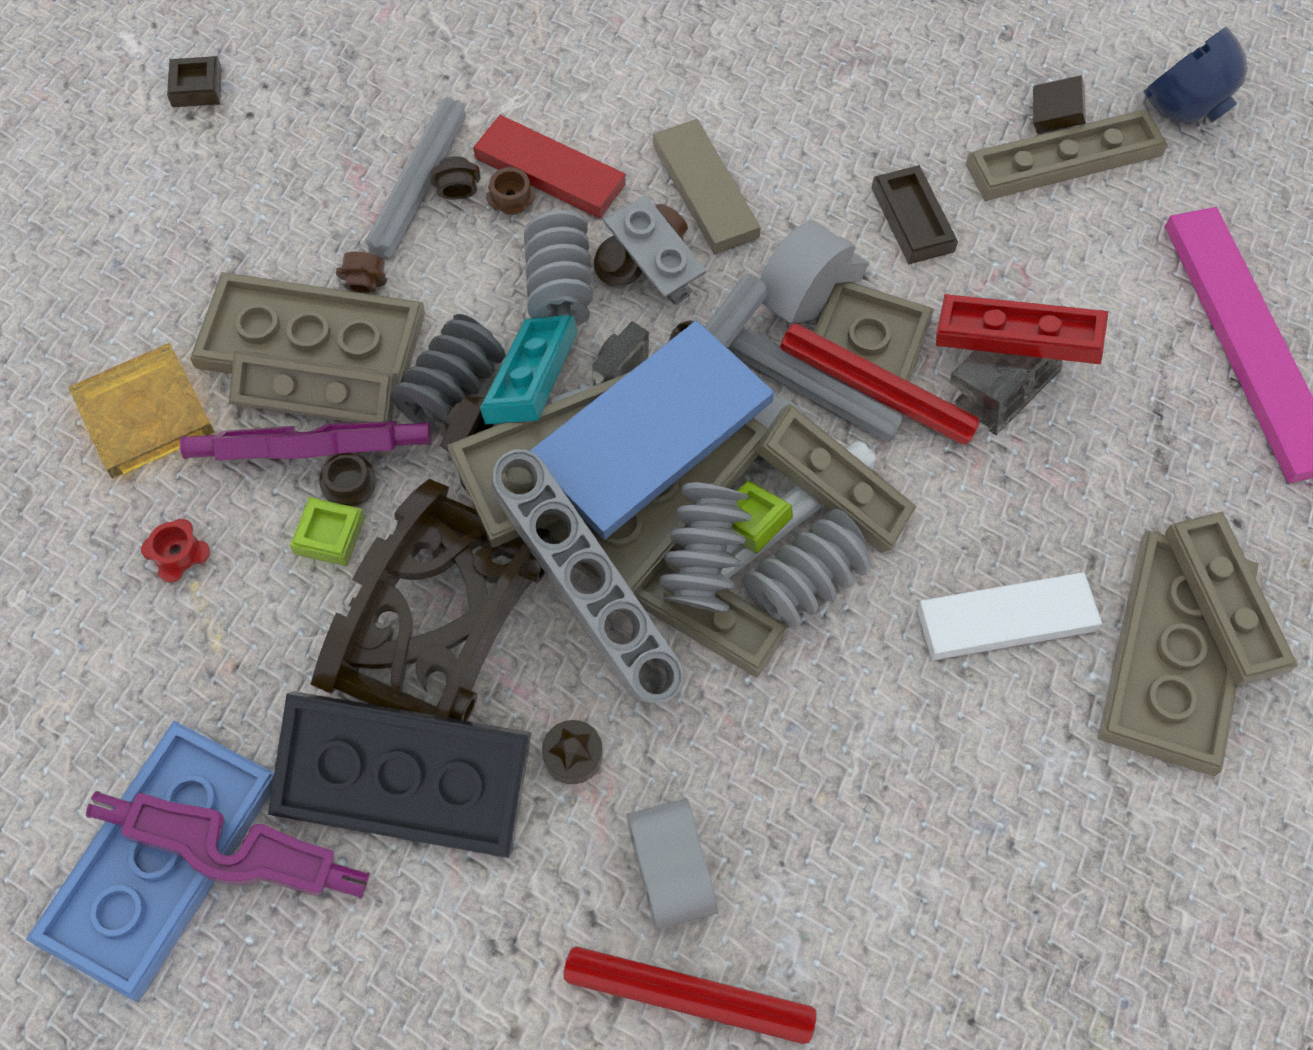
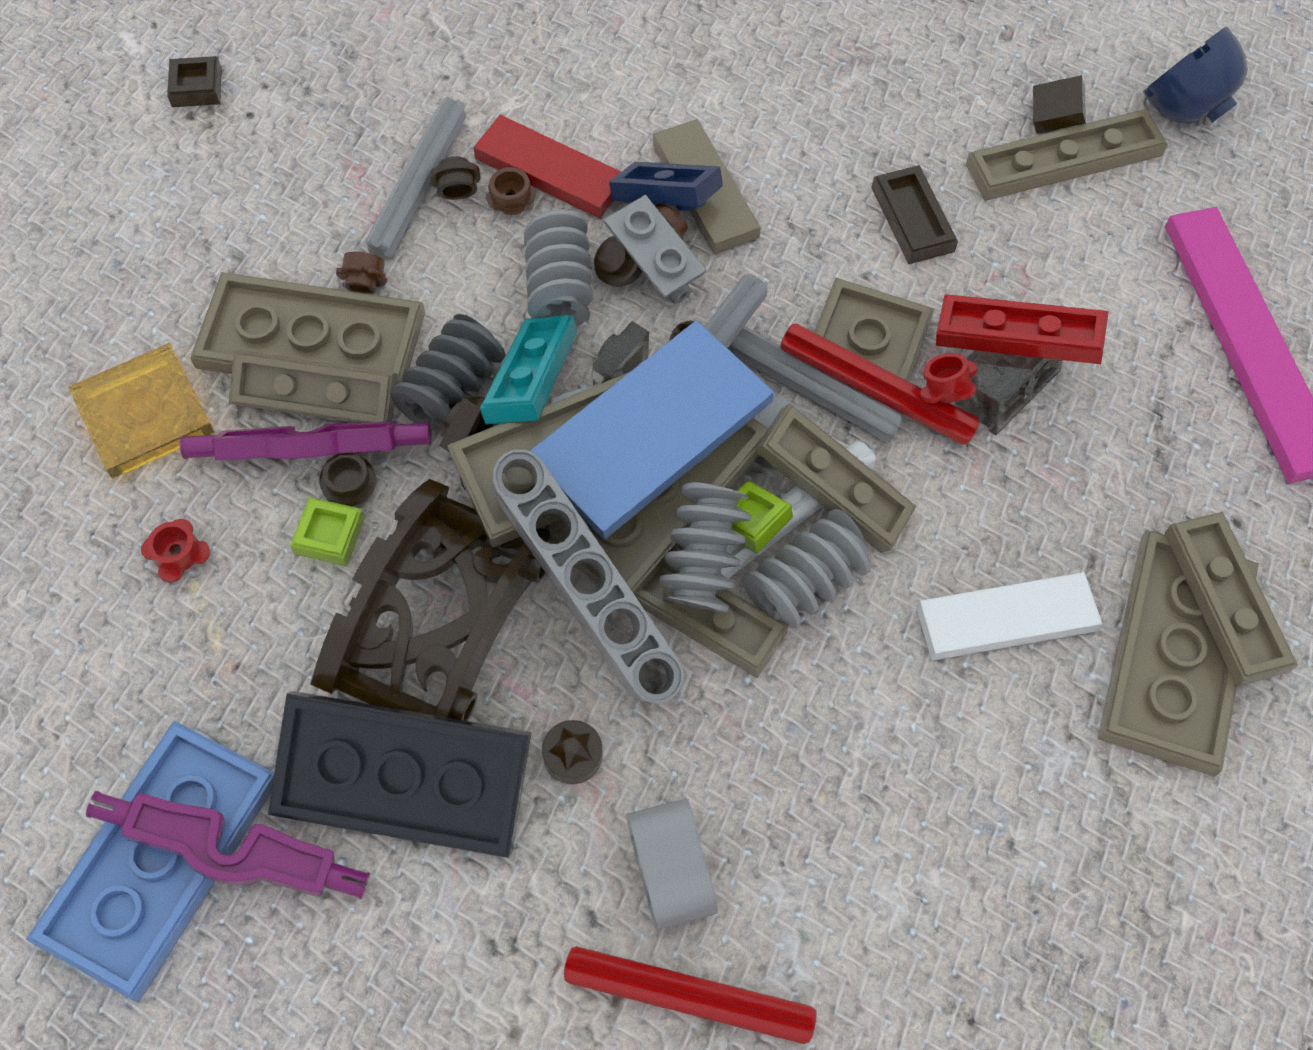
(667, 184): none -> dark blue plate
(806, 271): light grey brick -> none
(948, 378): none -> red plate

